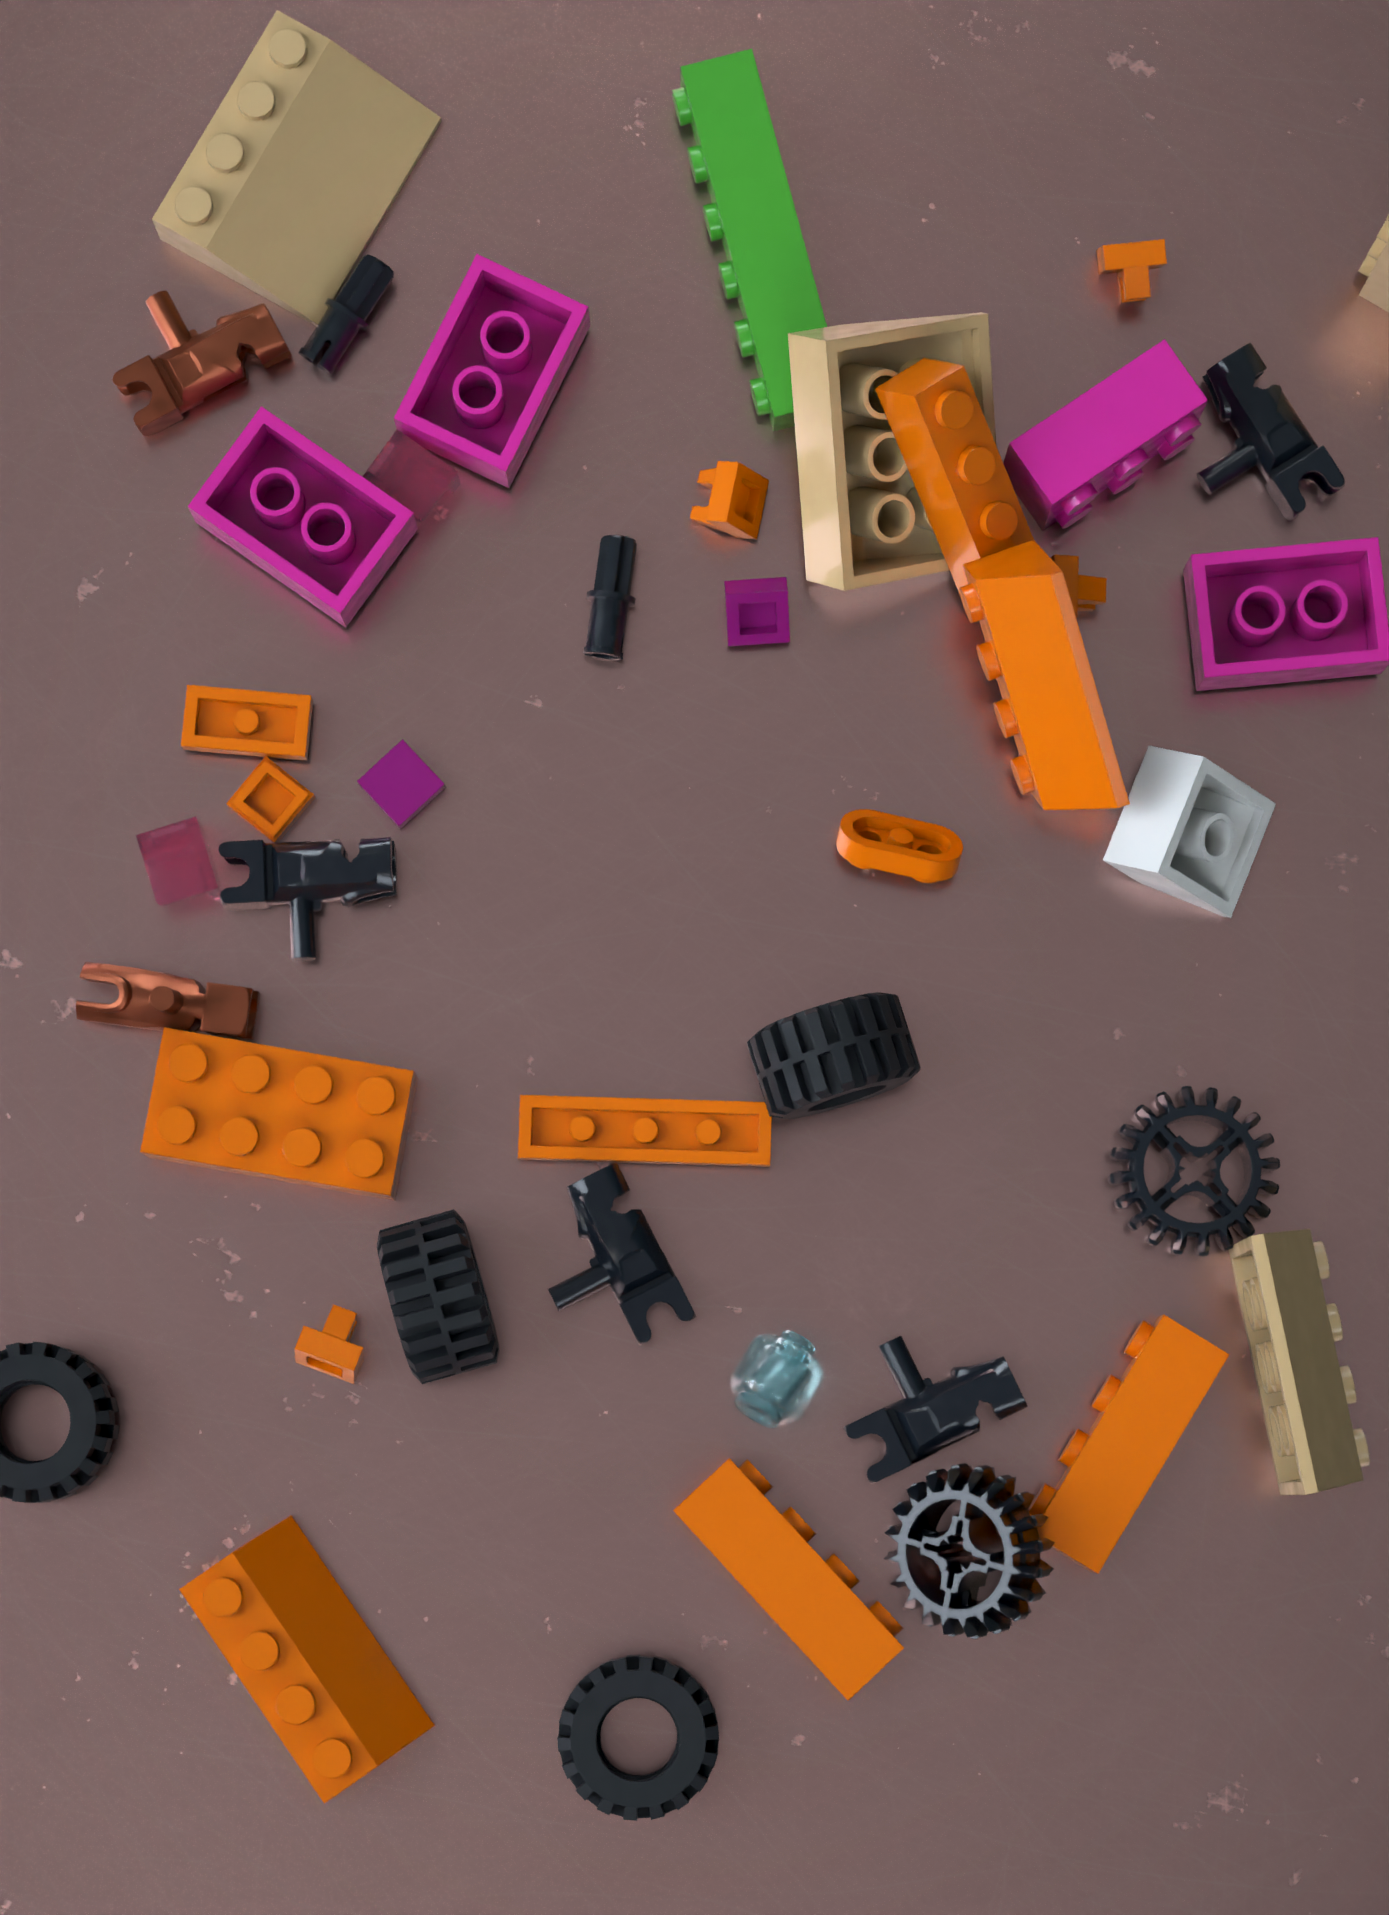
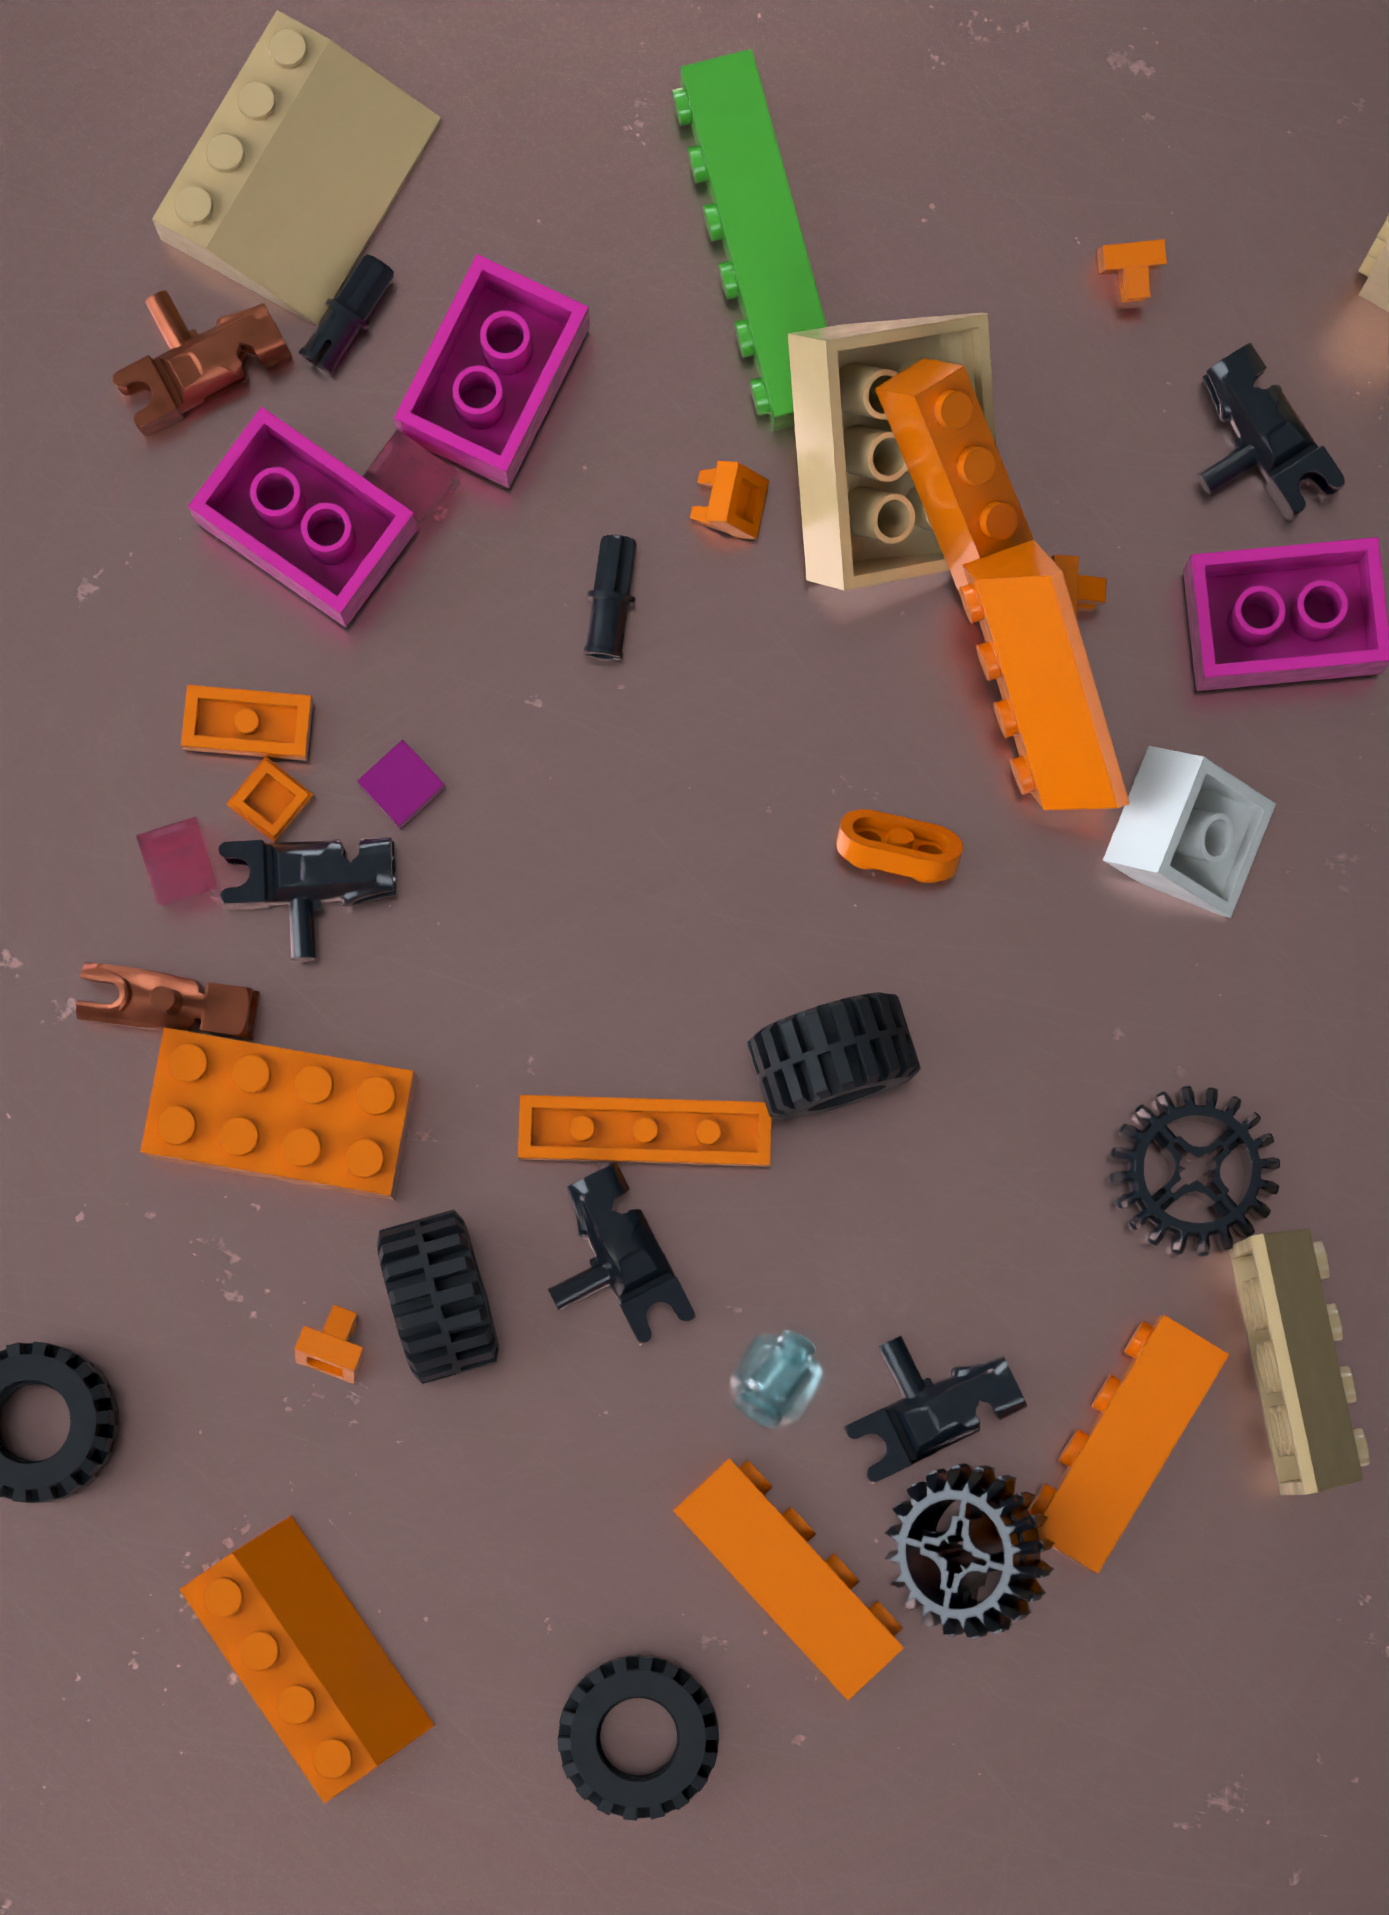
(757, 611): magenta plate -> none
(1105, 437): dark pink brick -> none

